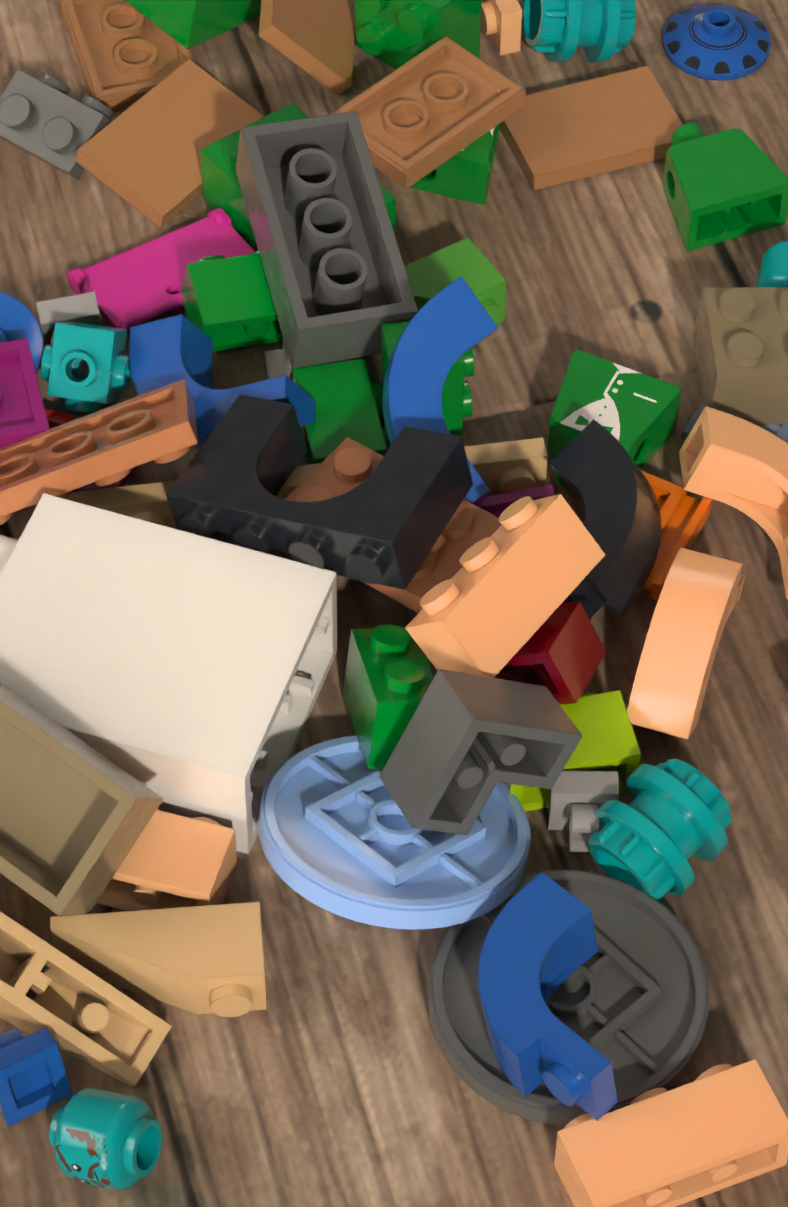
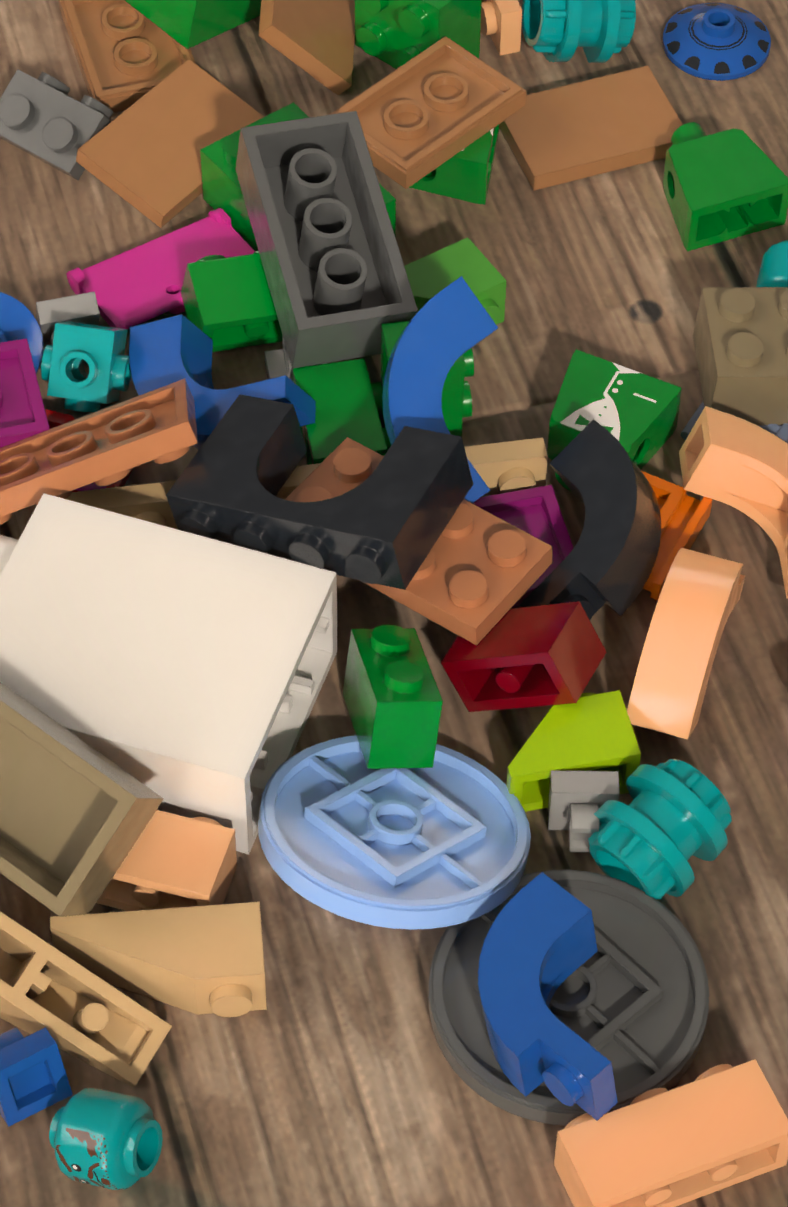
(470, 738): dark grey brick -> none
(505, 587): light nougat brick -> none

